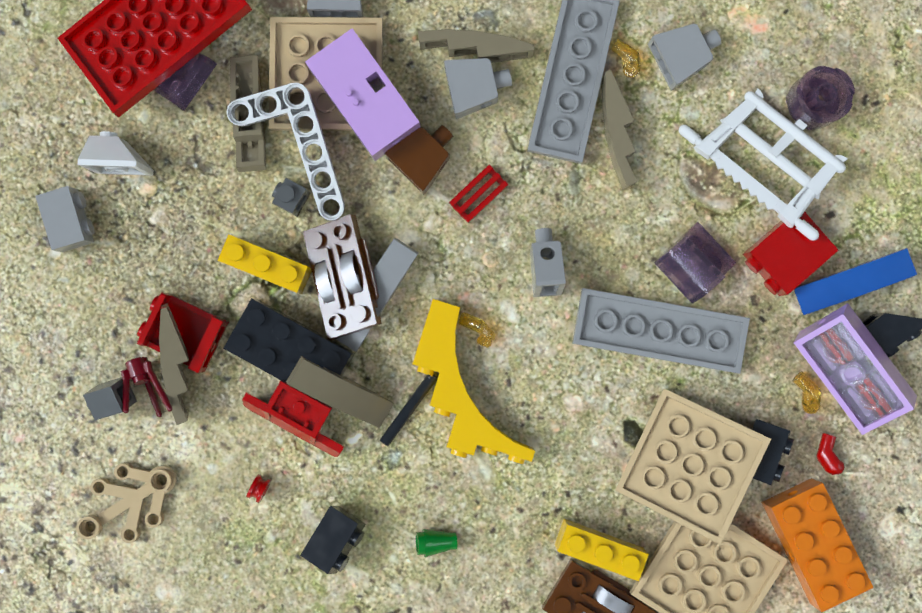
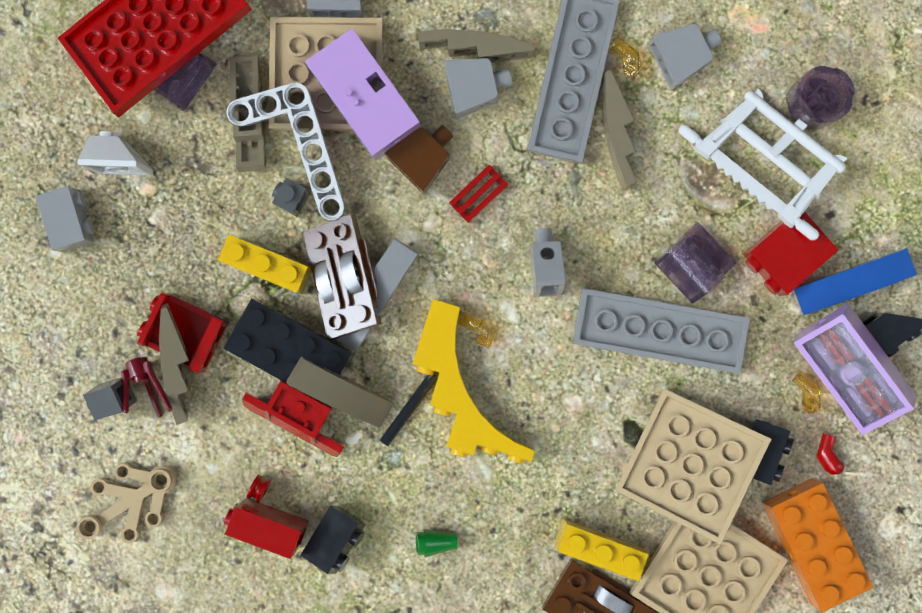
(265, 527): none -> red brick

